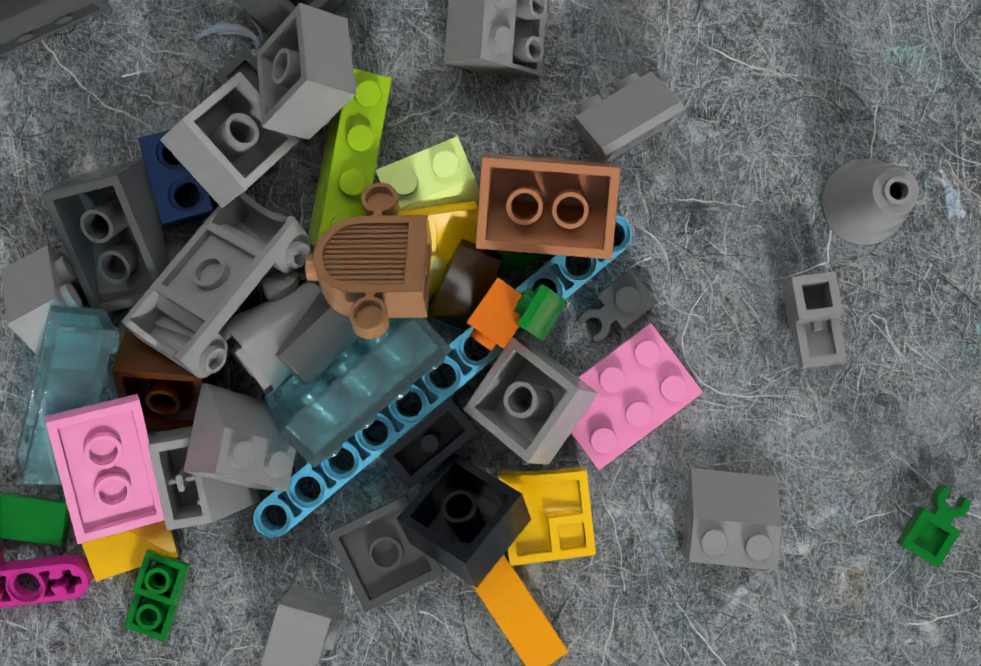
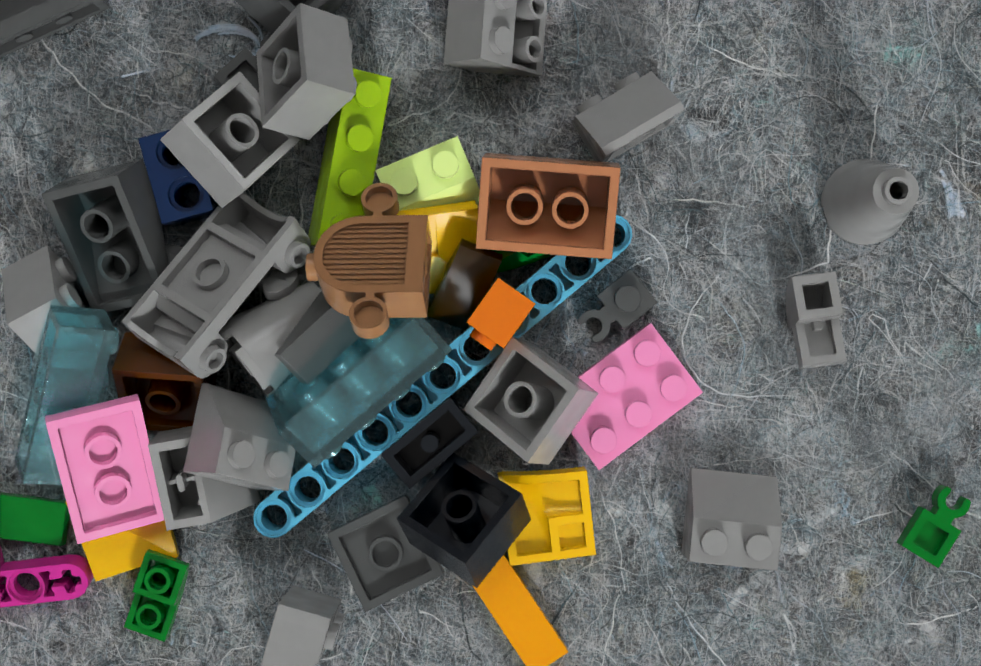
(538, 311): green slope -> none

